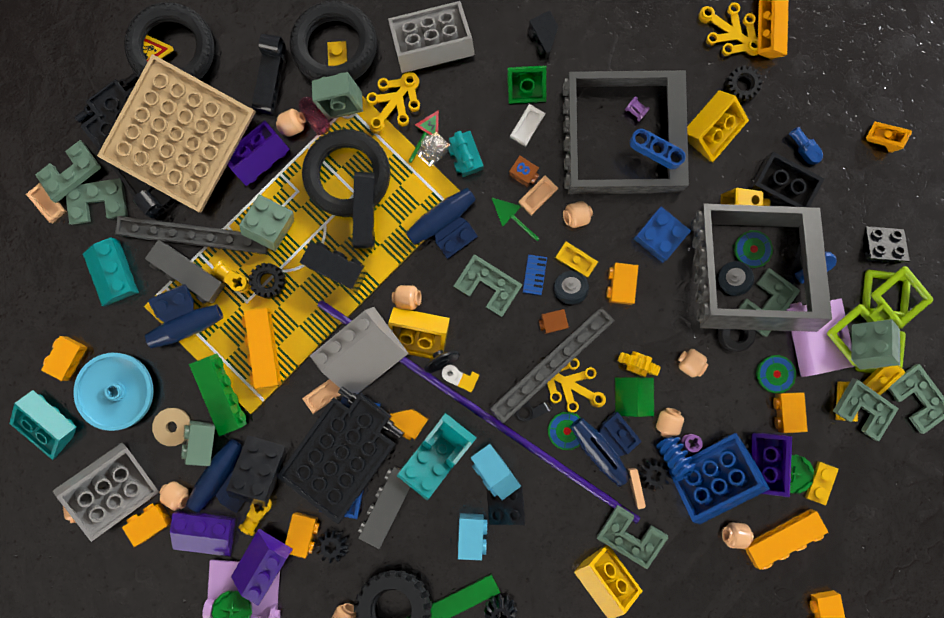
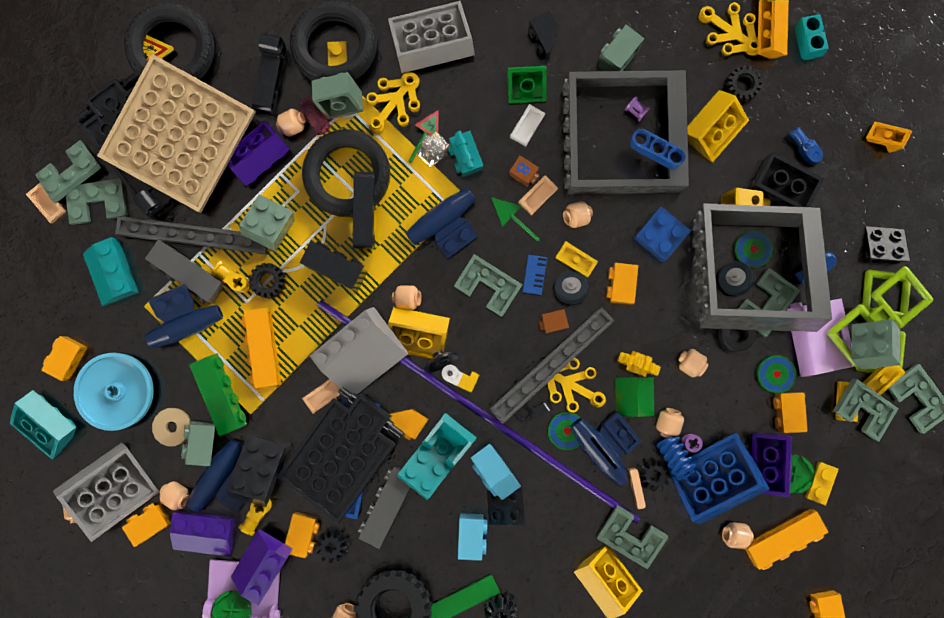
(620, 50): none -> sand green brick
(804, 42): none -> teal piece

